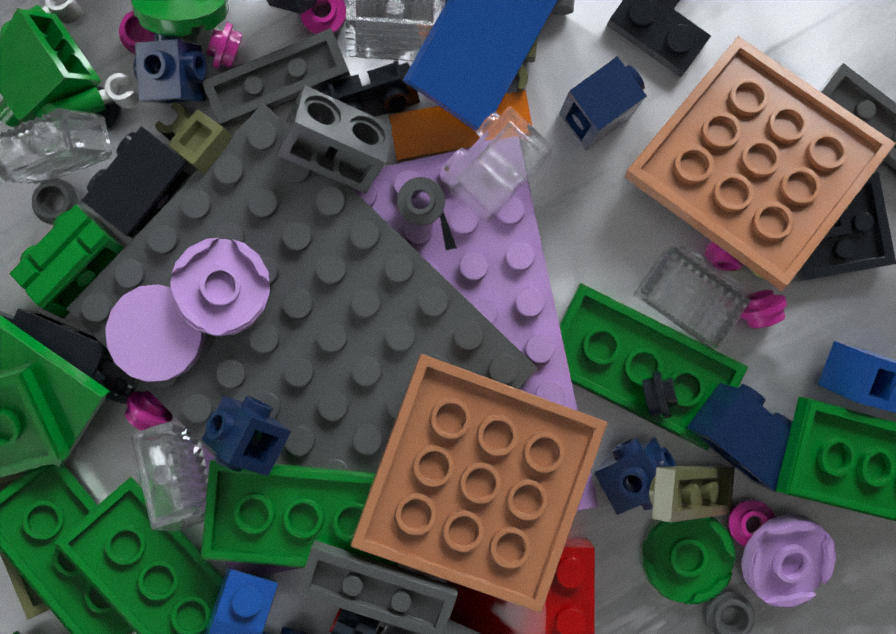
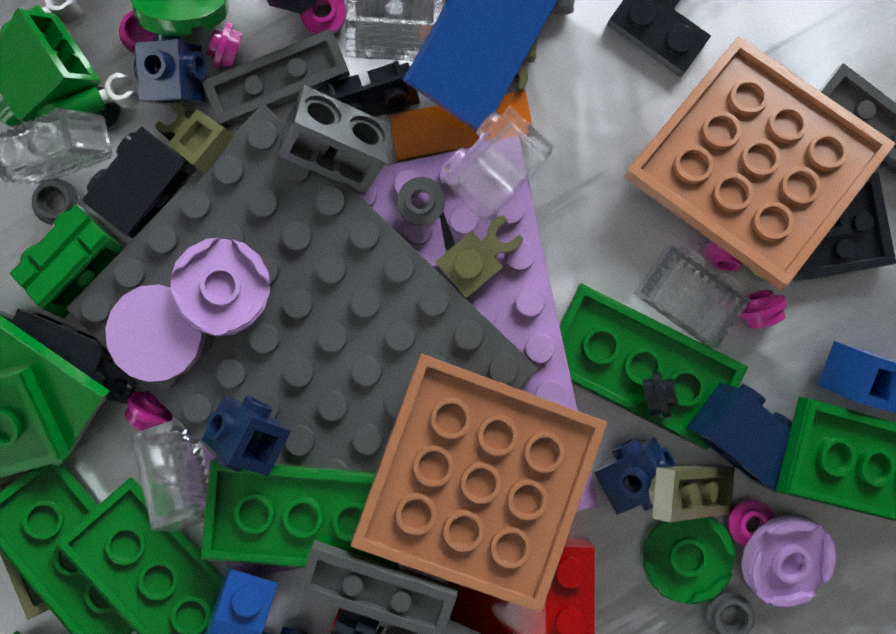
(473, 261): none -> olive plate
(603, 102): dark blue brick -> none

